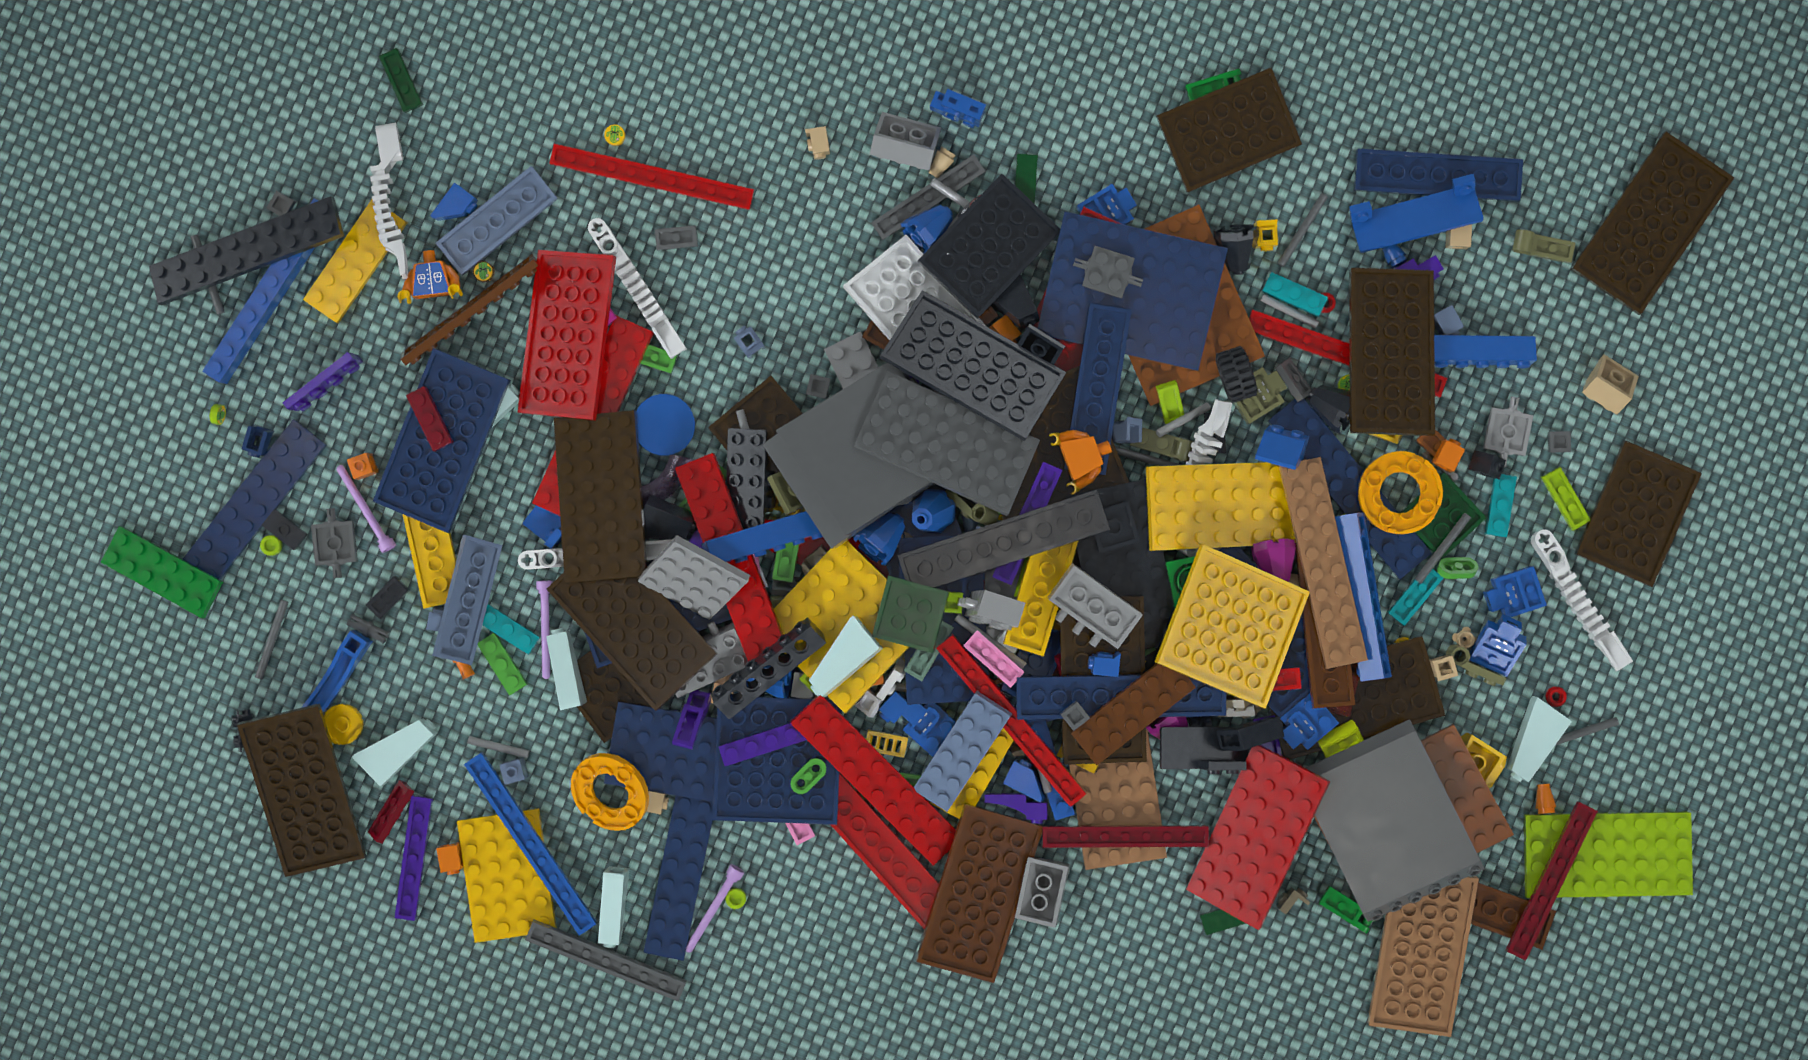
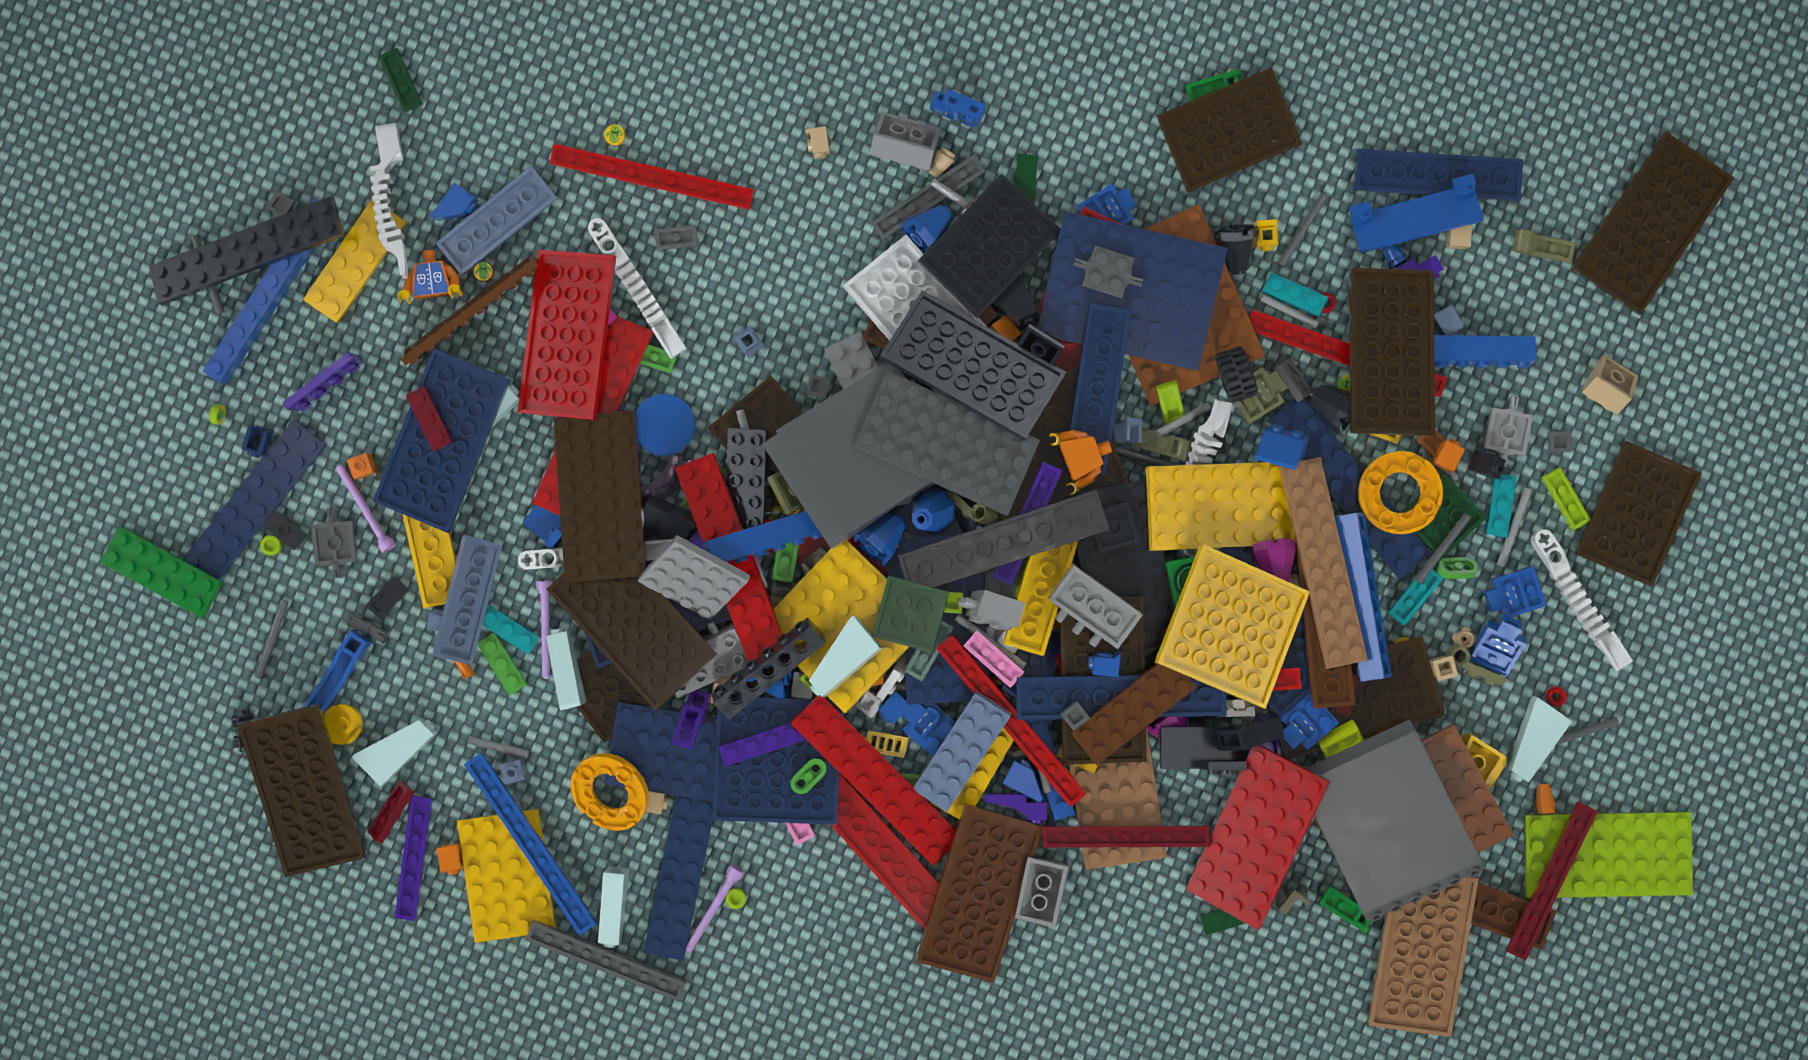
(1514, 527): none -> light grey bar

